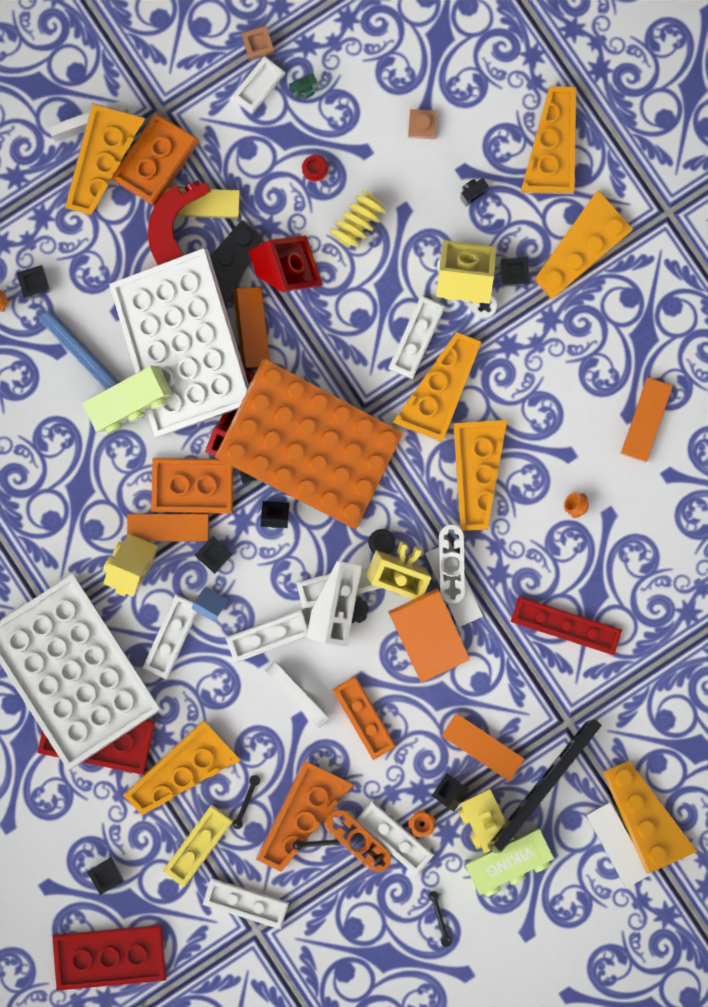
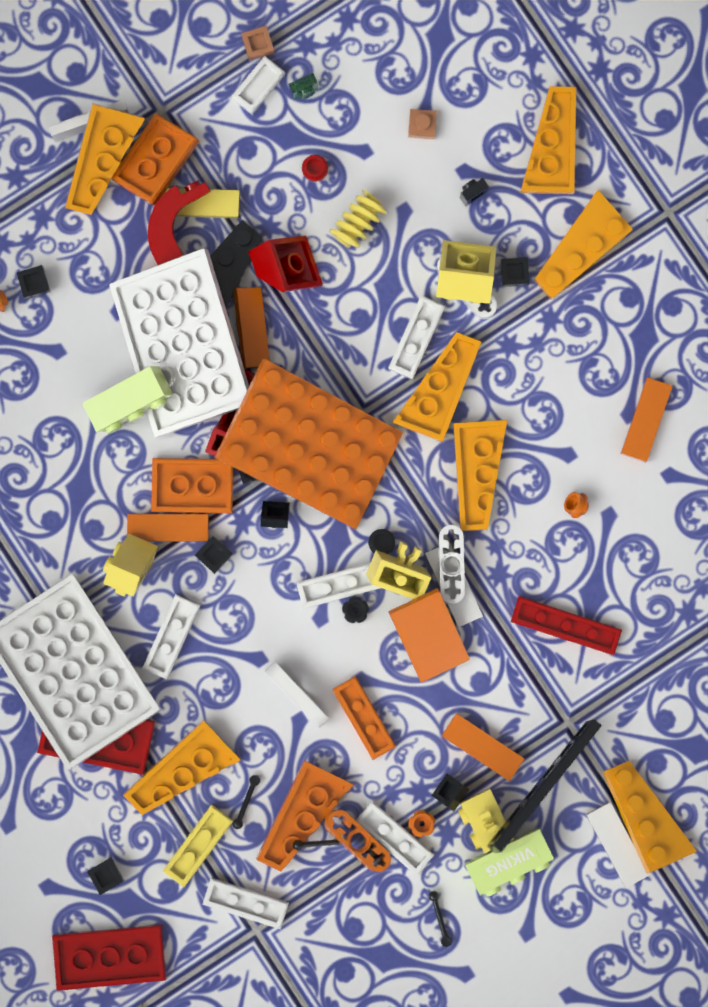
(78, 350): medium blue axle -> none
(209, 604): medium blue tile -> none
(267, 636): white tile -> none
(335, 606): white slope -> none

